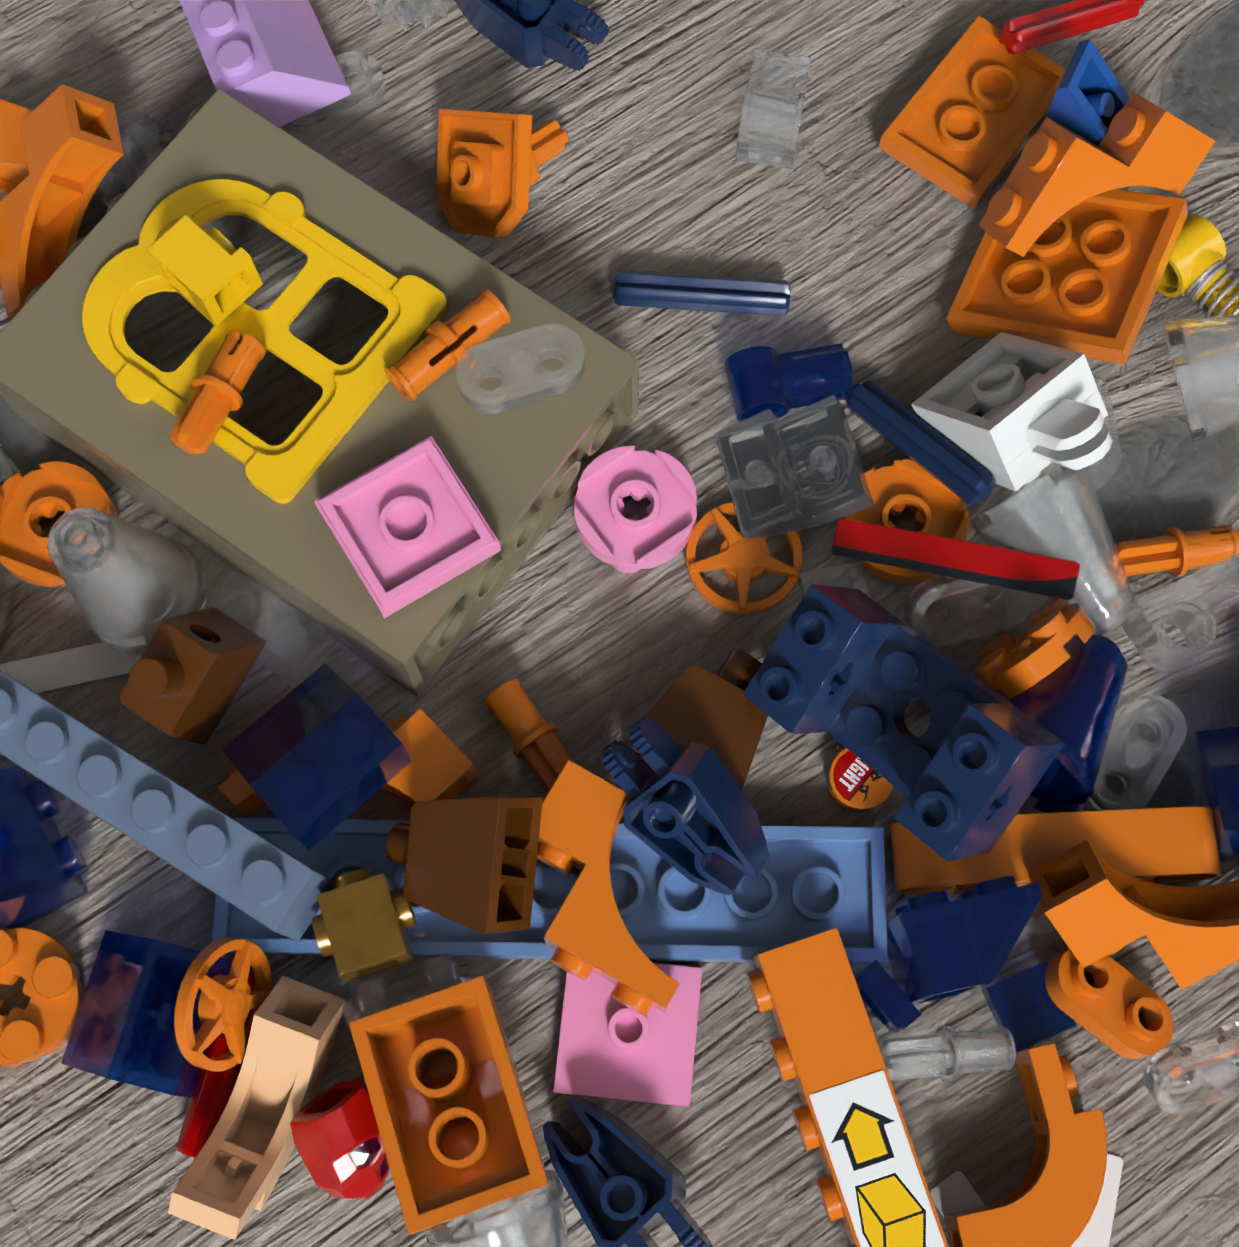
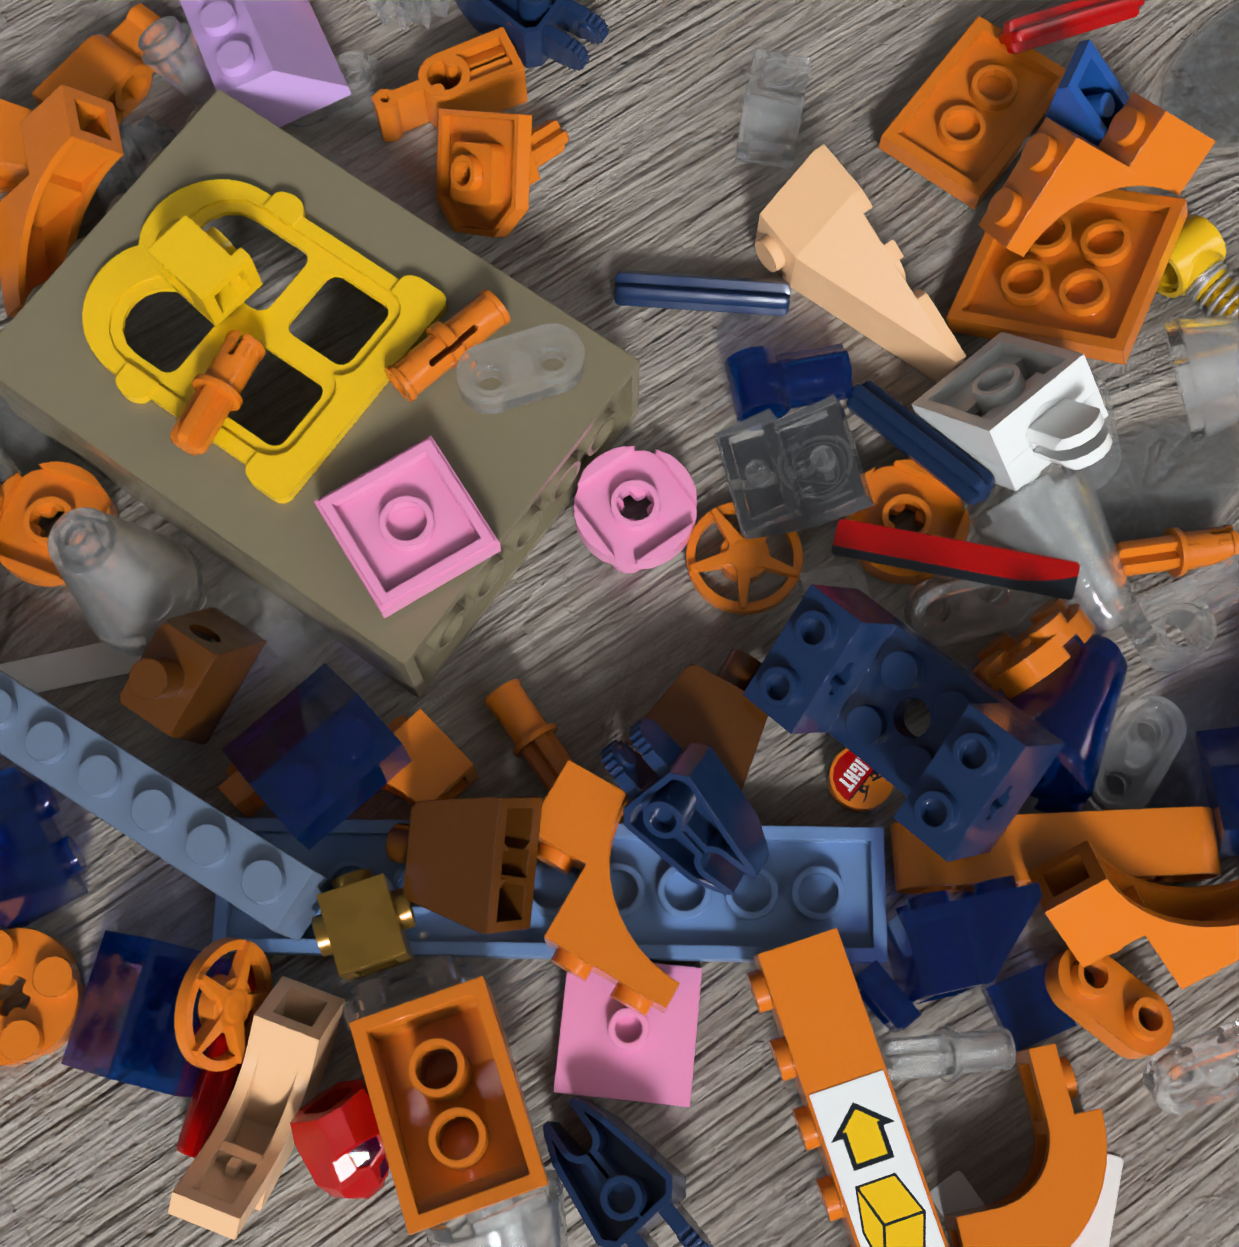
(108, 66): none -> orange piece
(174, 55): none -> clear cone
(468, 76): none -> orange piece
(832, 256): none -> light nougat wedge

